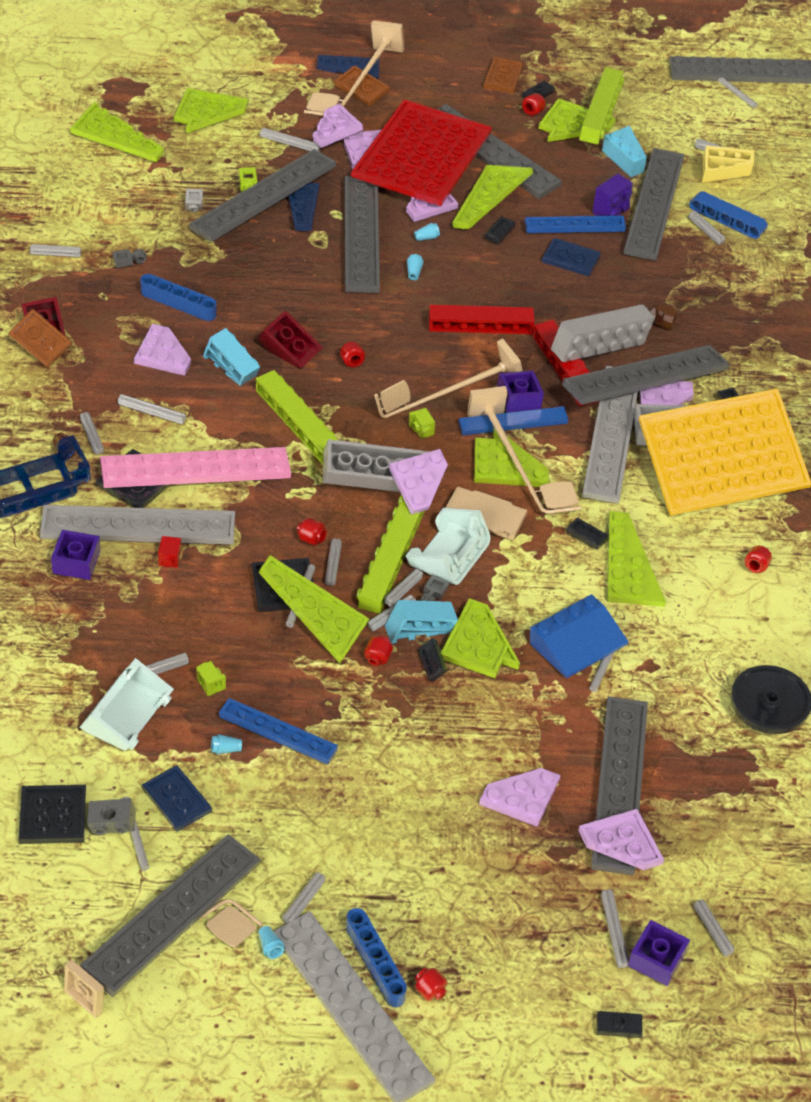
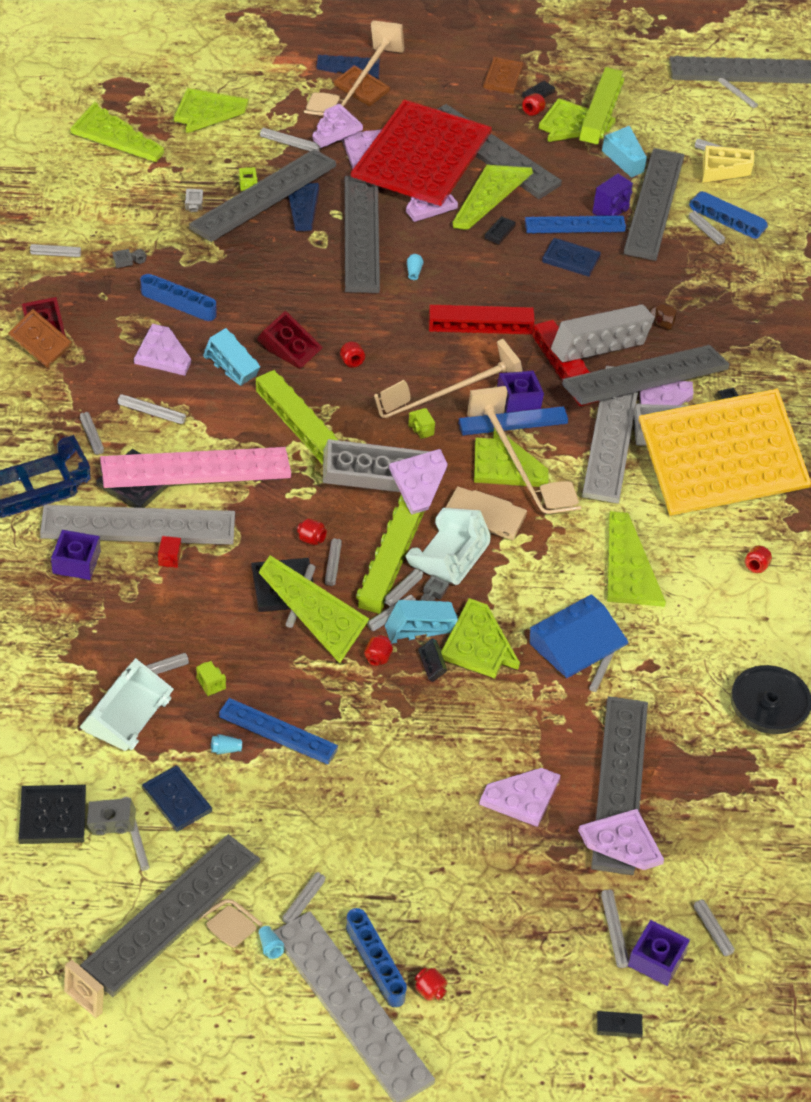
(427, 232): medium azure cone -> none
(587, 533): black plate -> none

